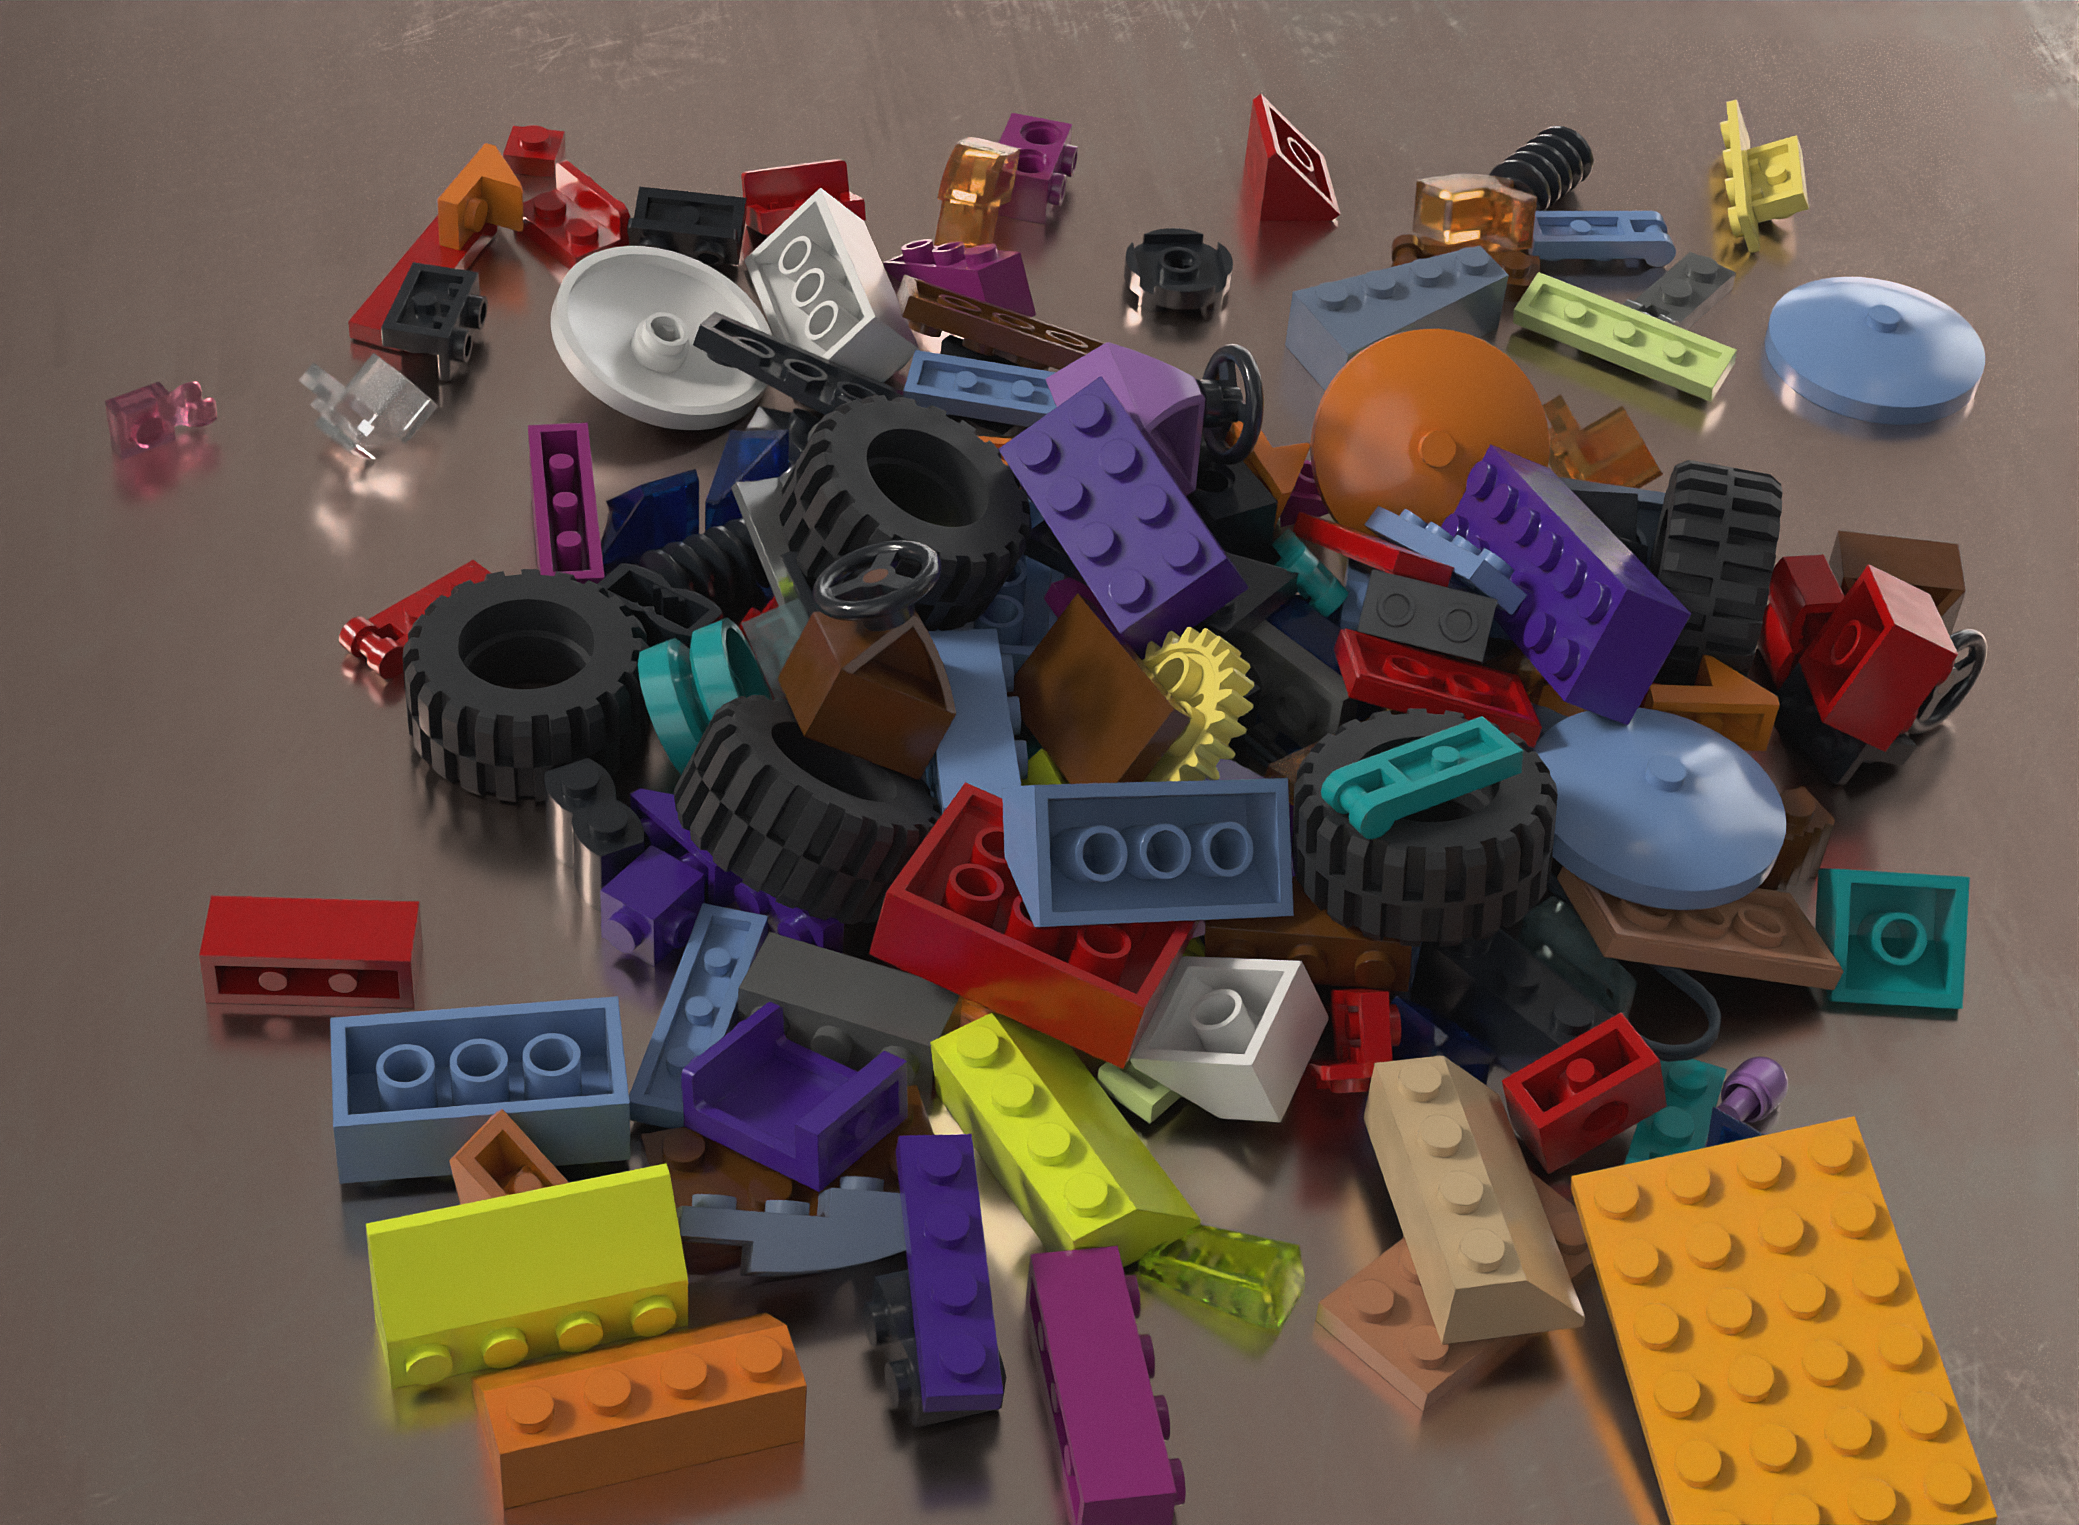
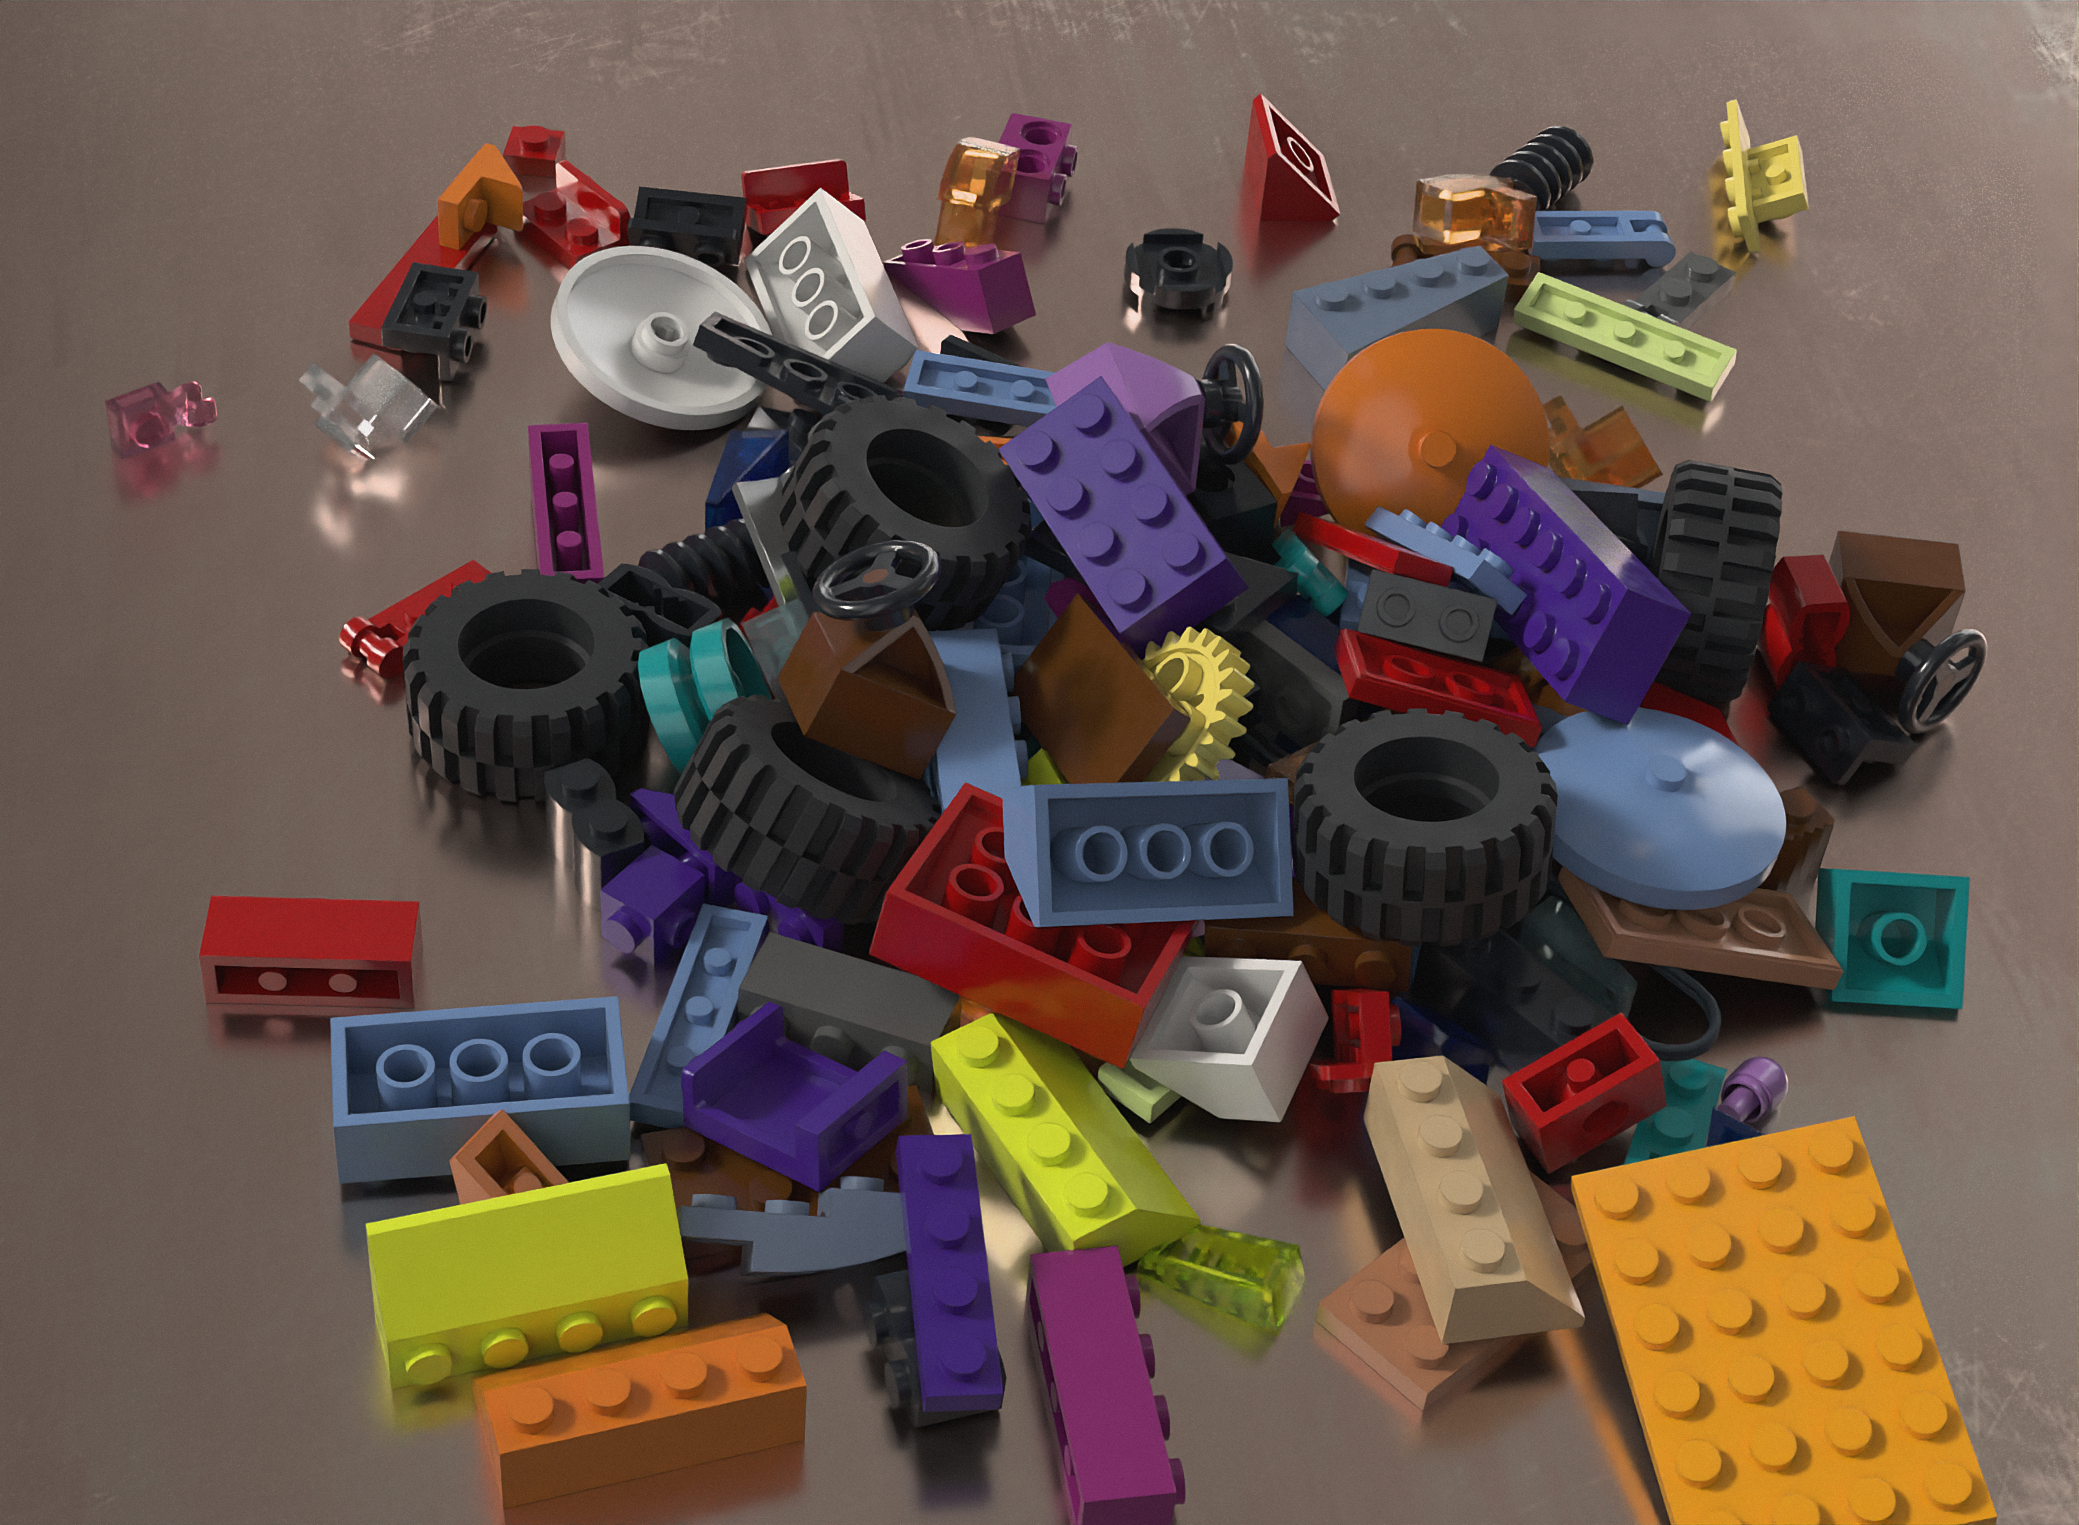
(650, 518): clear blue slope -> none
(990, 326): reddish brown plate -> none
(1421, 775): teal plate -> none
(1721, 702): orange slope -> none
(1874, 350): medium blue dish -> none
(1878, 658): red brick -> none

